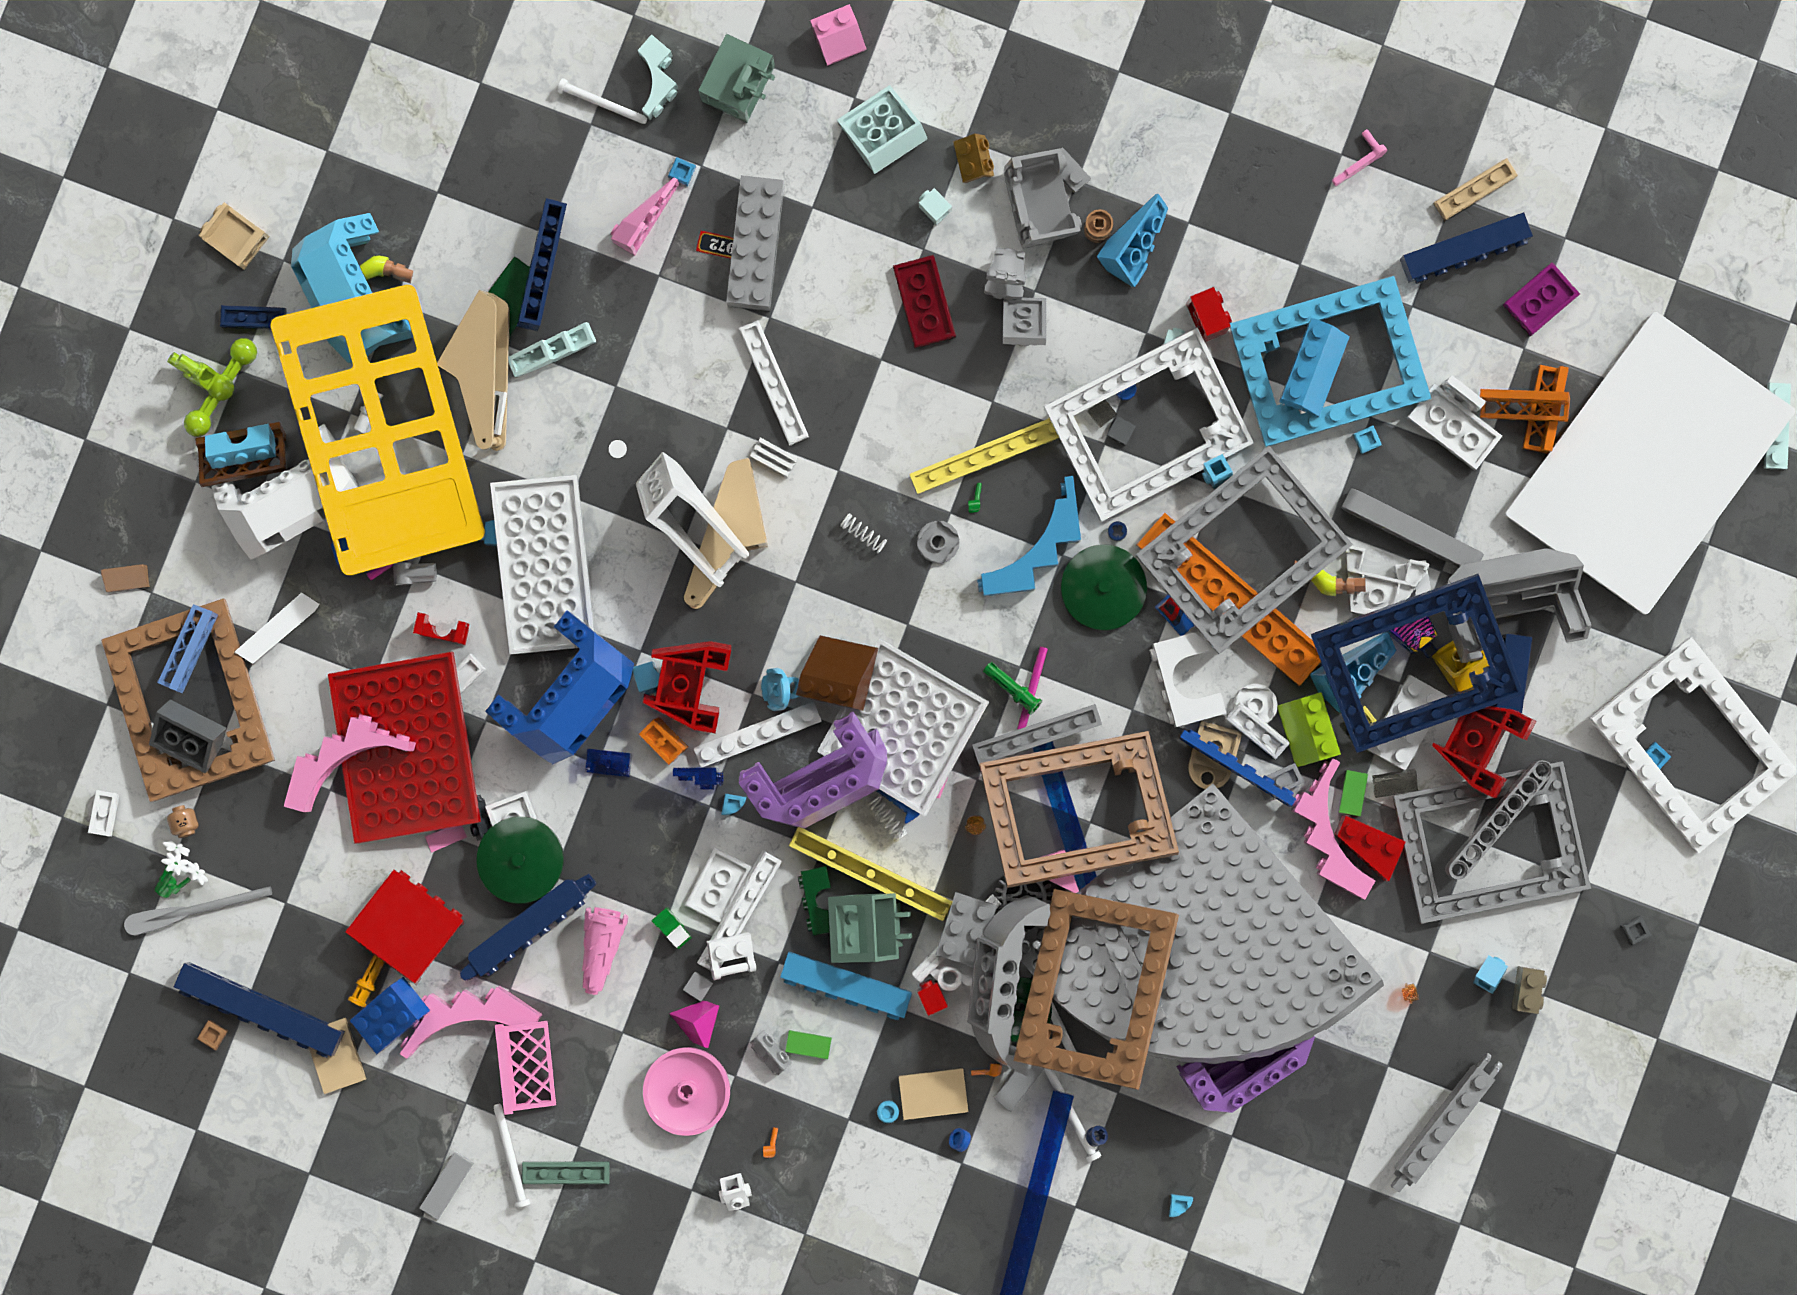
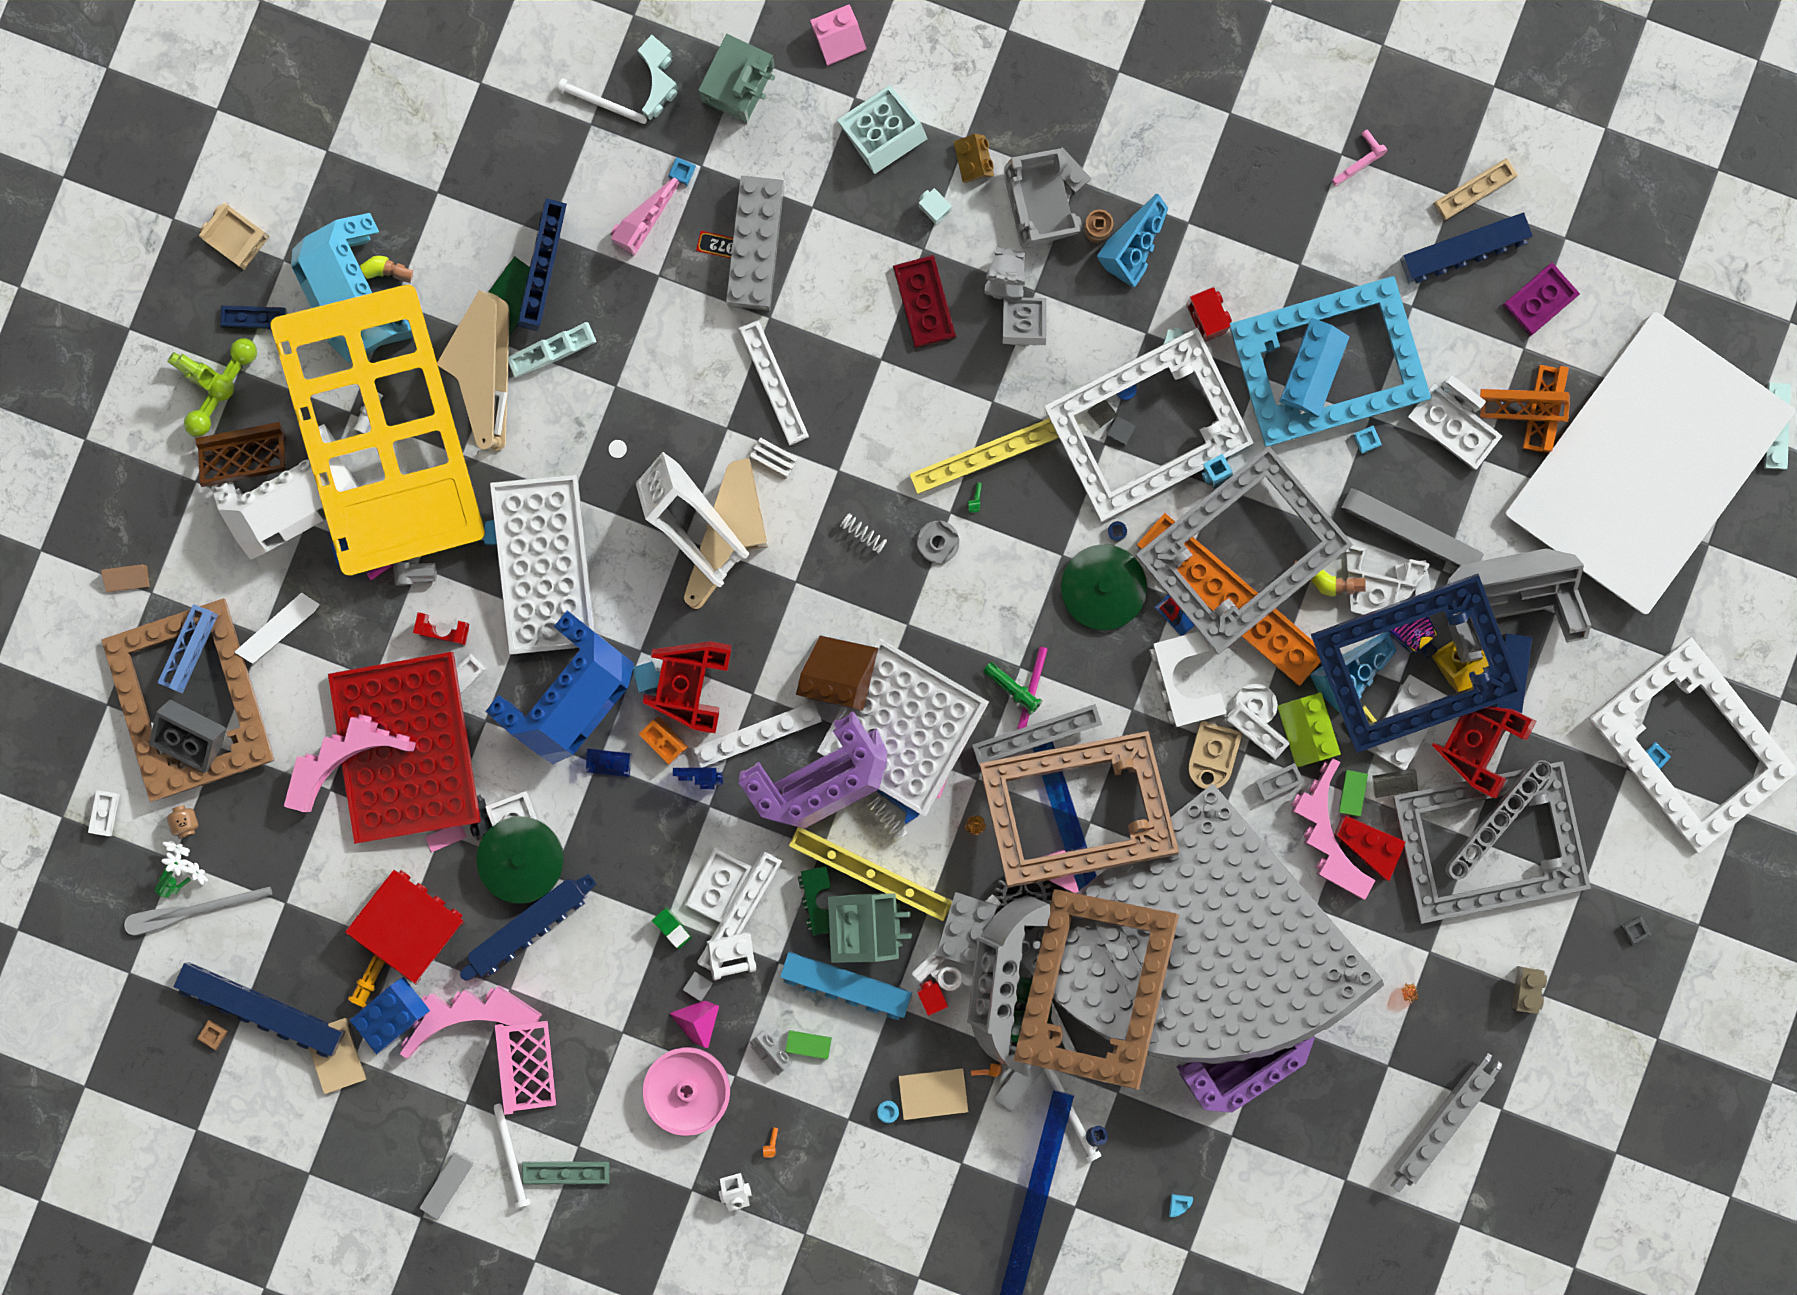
(257, 446): medium azure arch -> none
(601, 943): bright pink cone -> none
(732, 804): medium azure tile -> none
(777, 690): medium azure tile -> none
(959, 1139): blue tile -> none
(1061, 530): dark azure arch -> none
(1230, 762): blue plate -> none
(1491, 973): medium azure brick -> none

